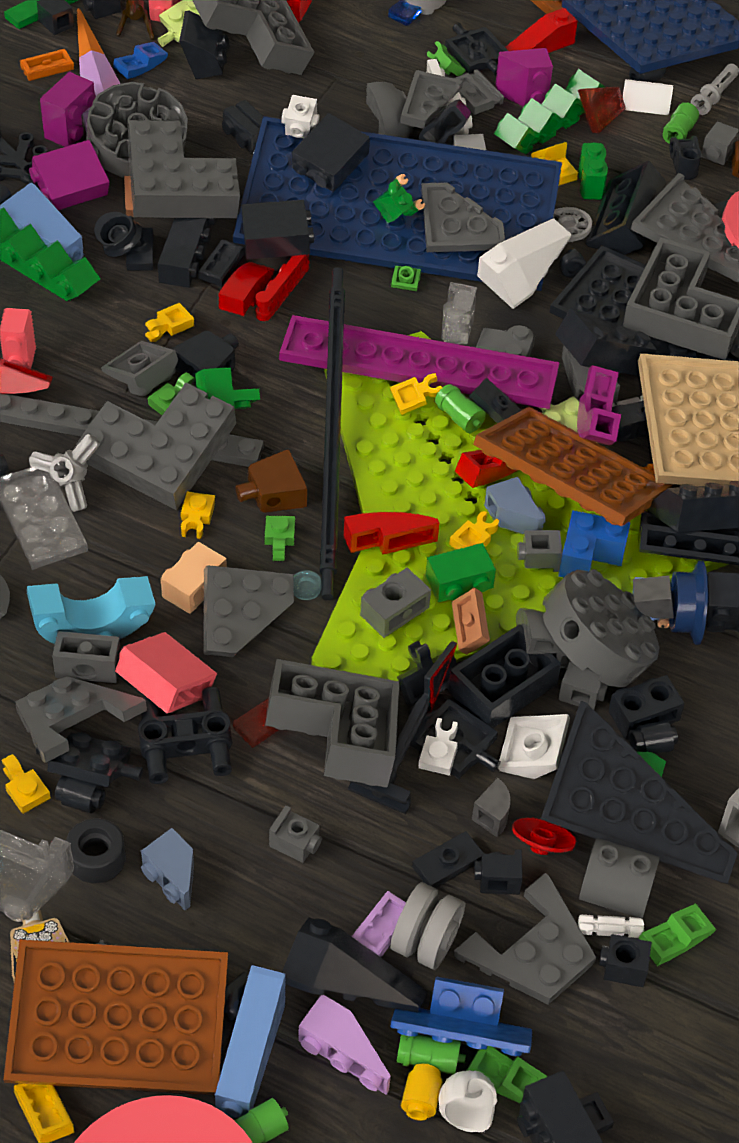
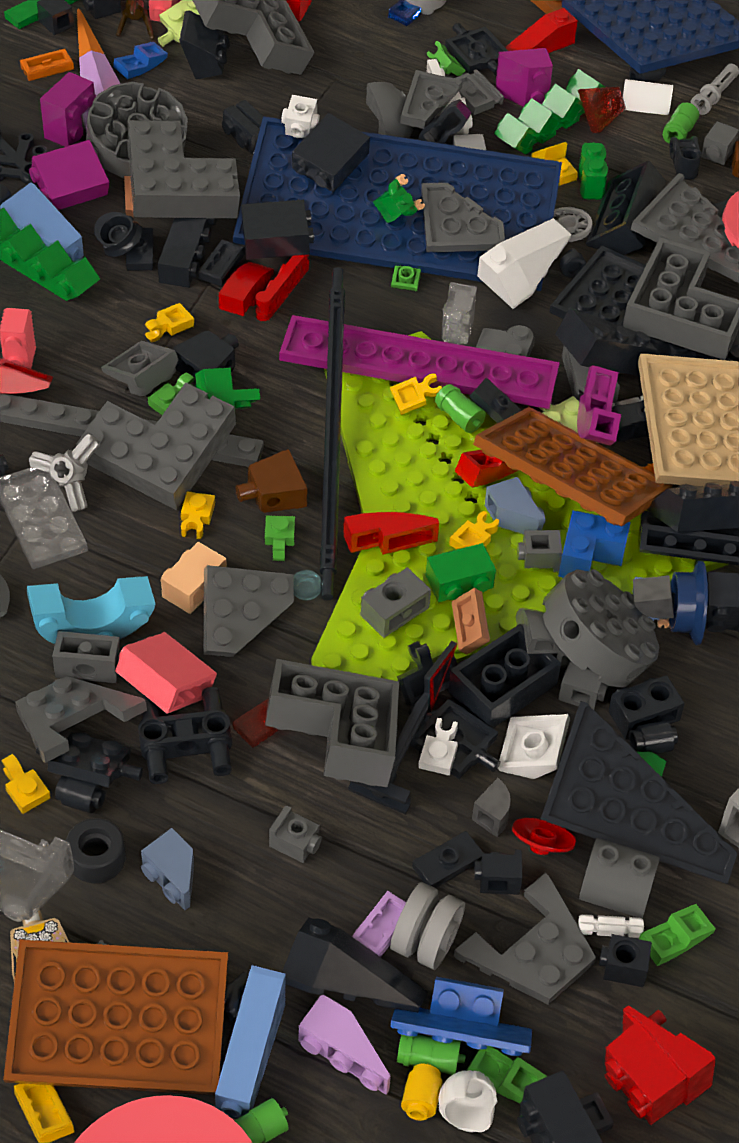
(656, 1066): none -> red piece

